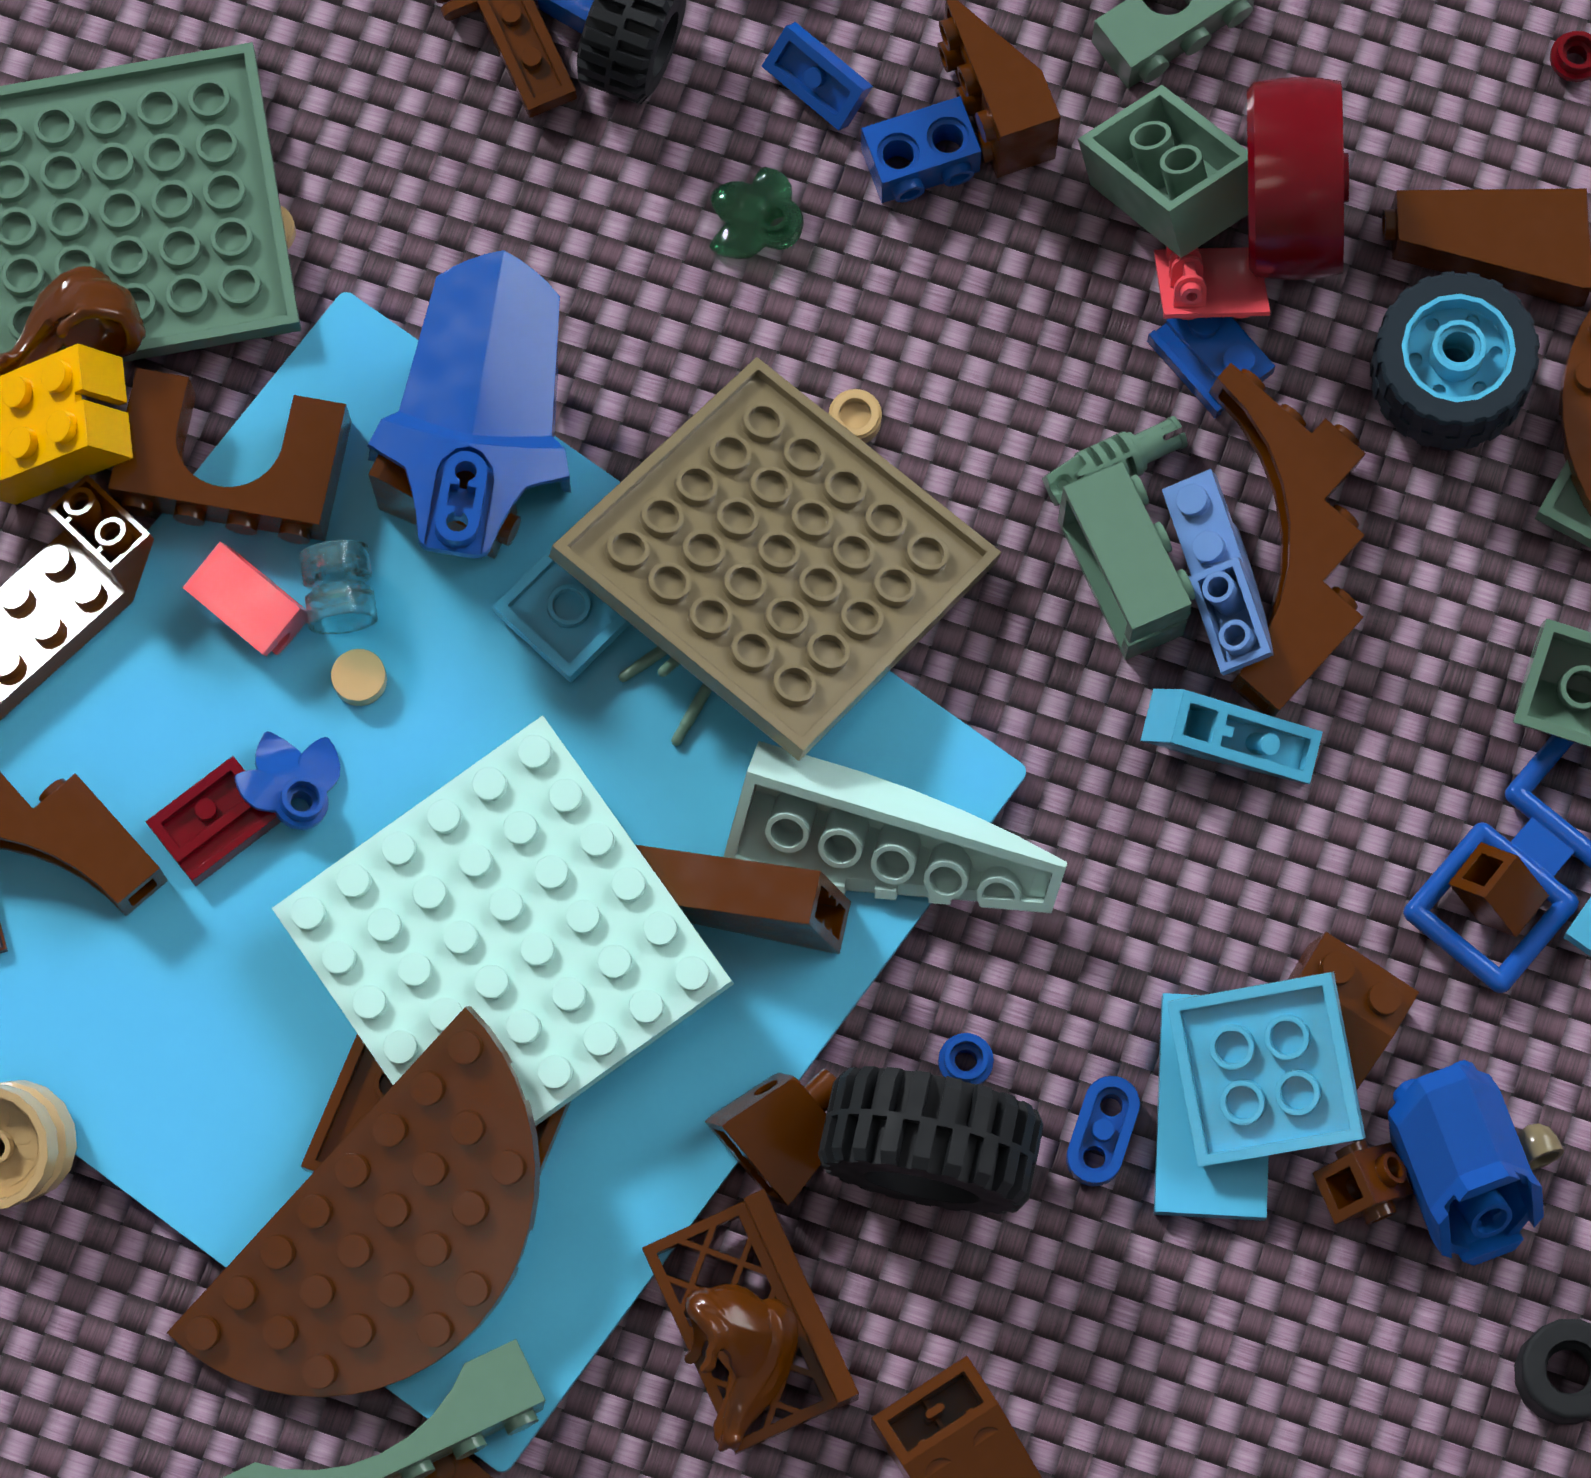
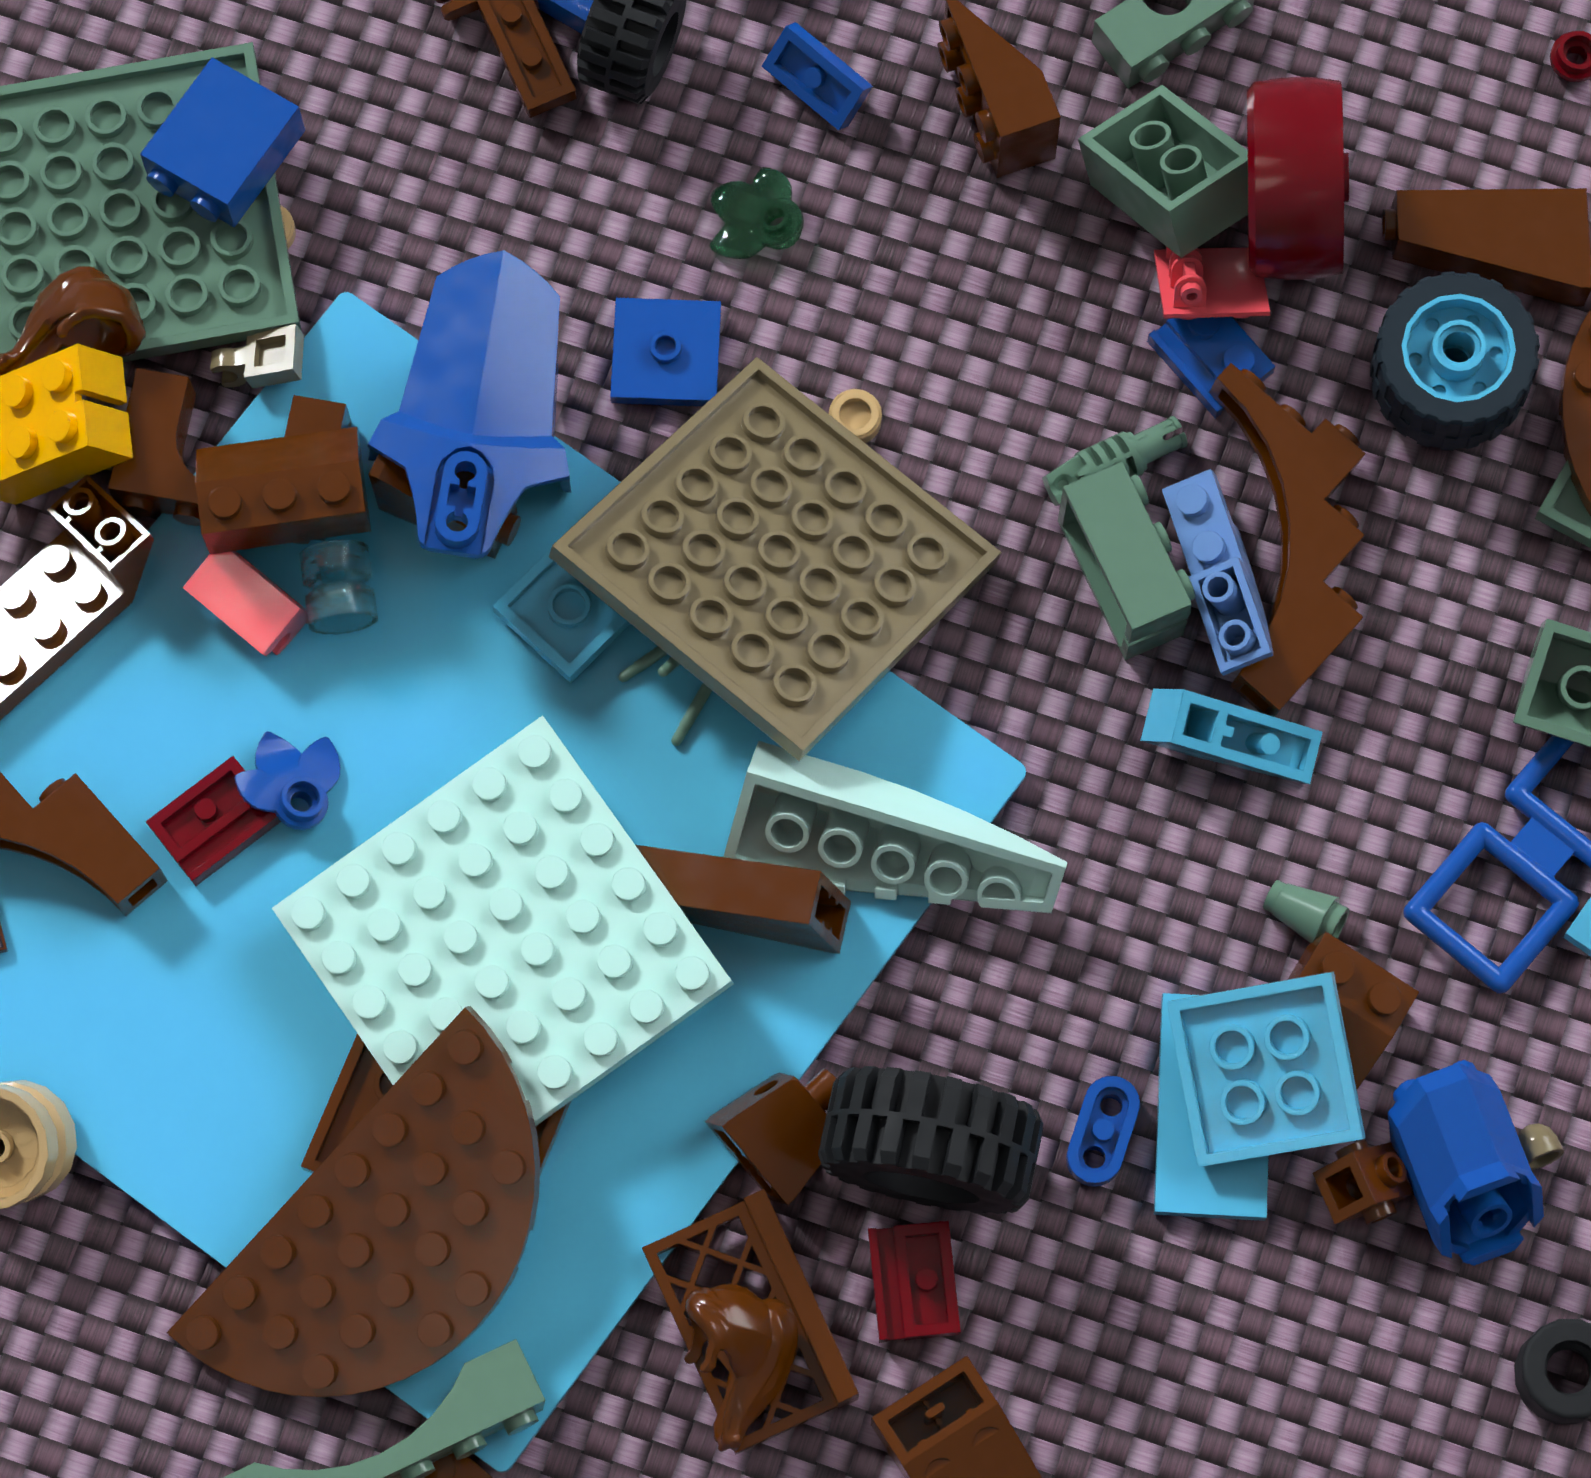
(222, 143): none -> blue brick
(265, 360): none -> dark tan plate
(281, 490): none -> reddish brown slope
(359, 677): tan tile -> none
(665, 351): none -> blue plate
(914, 1281): none -> dark red plate
(915, 139): blue brick -> none
(972, 1045): blue plate -> none
(1306, 910): none -> sand green cone
(1498, 889): reddish brown brick -> none

